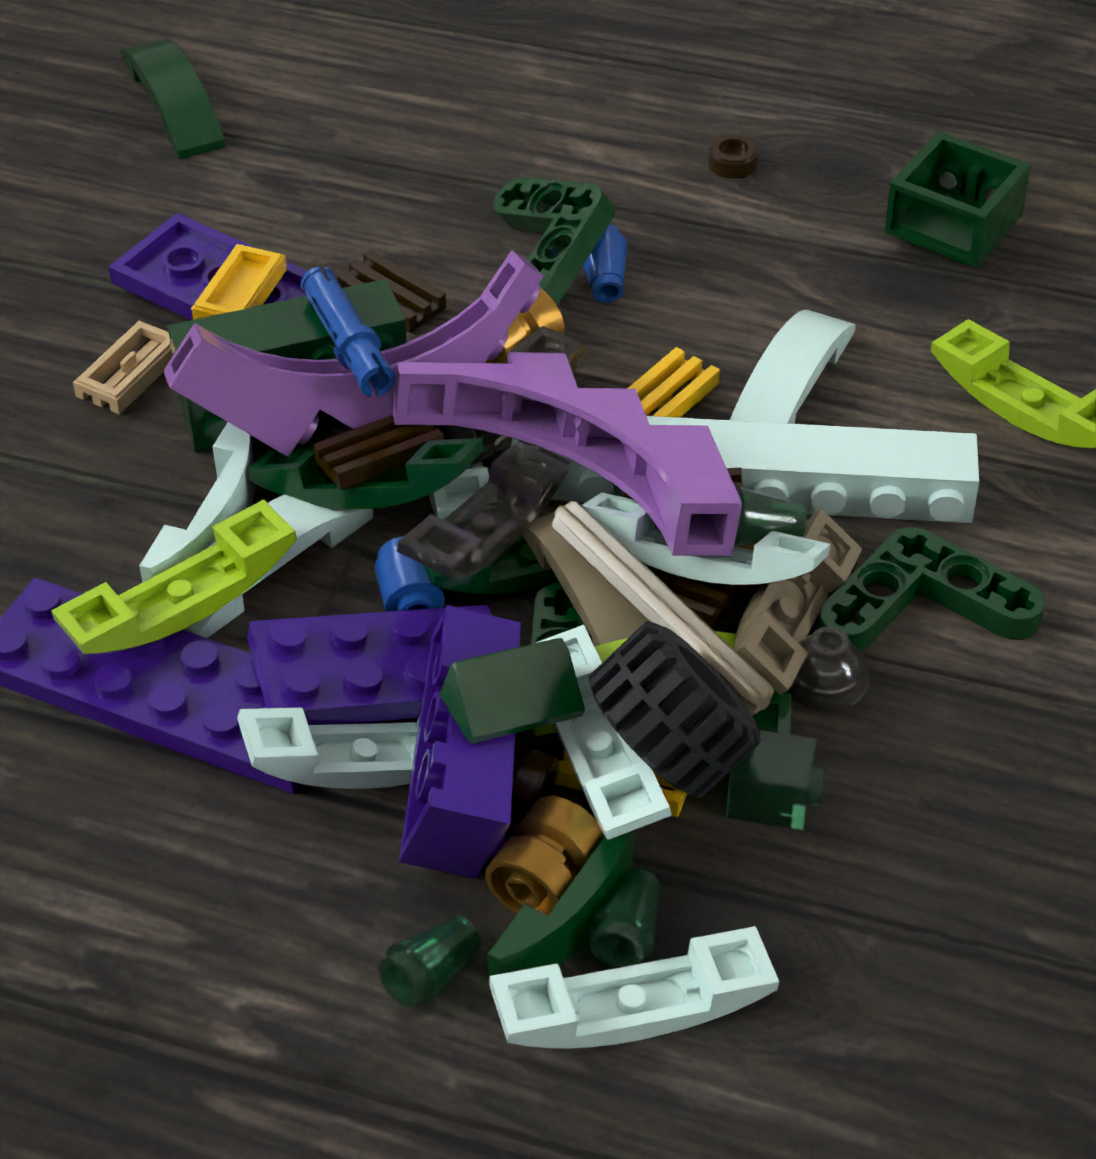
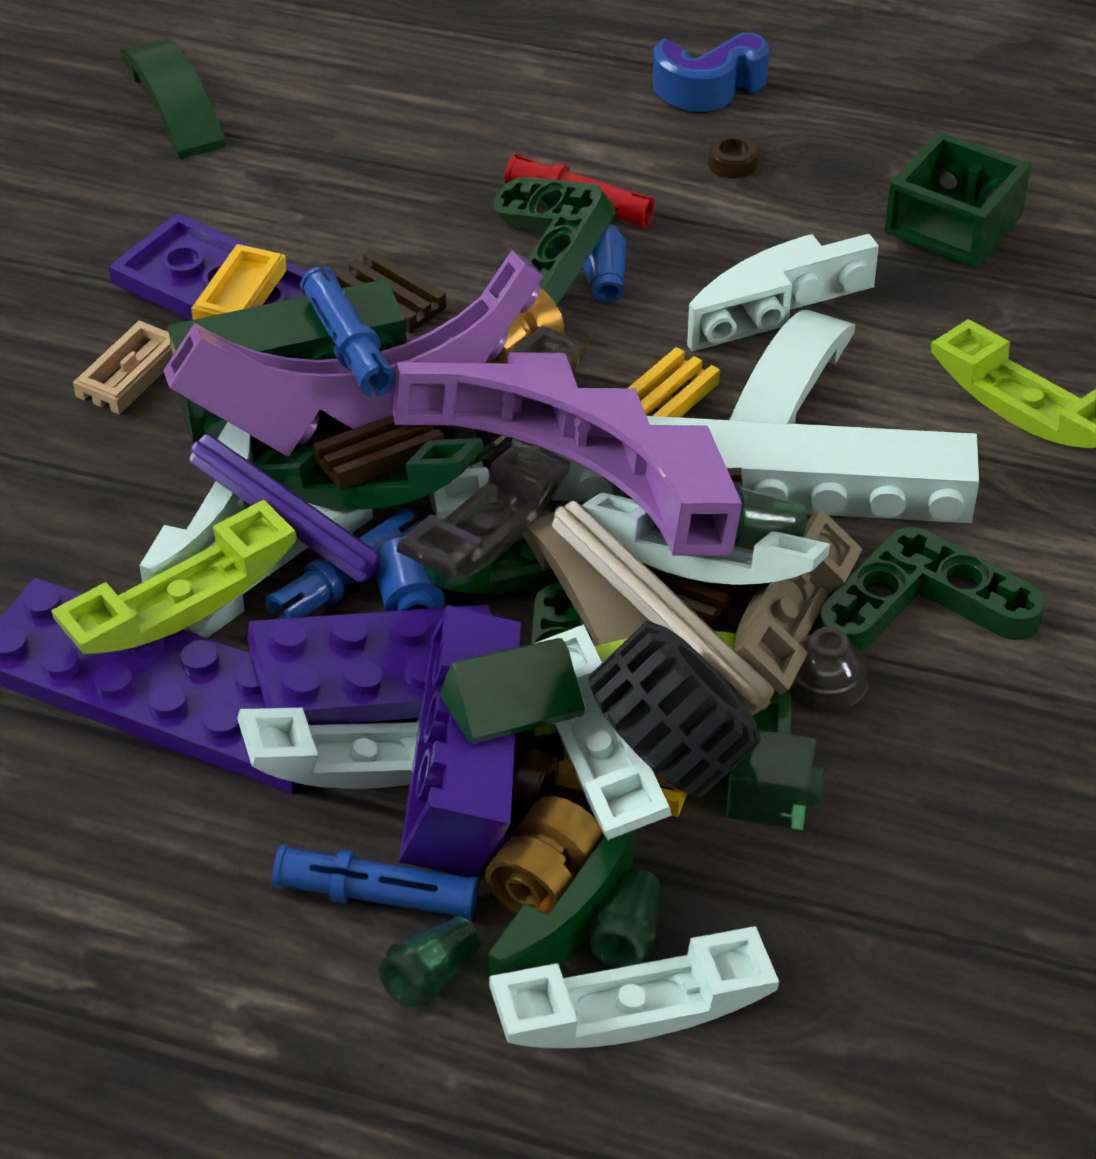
(310, 524): none -> dark purple axle
(324, 581): none -> blue pin
(400, 886): none -> blue pin
(629, 206): none -> red pin
(711, 79): none -> blue animal
(765, 287): none -> light aqua slope

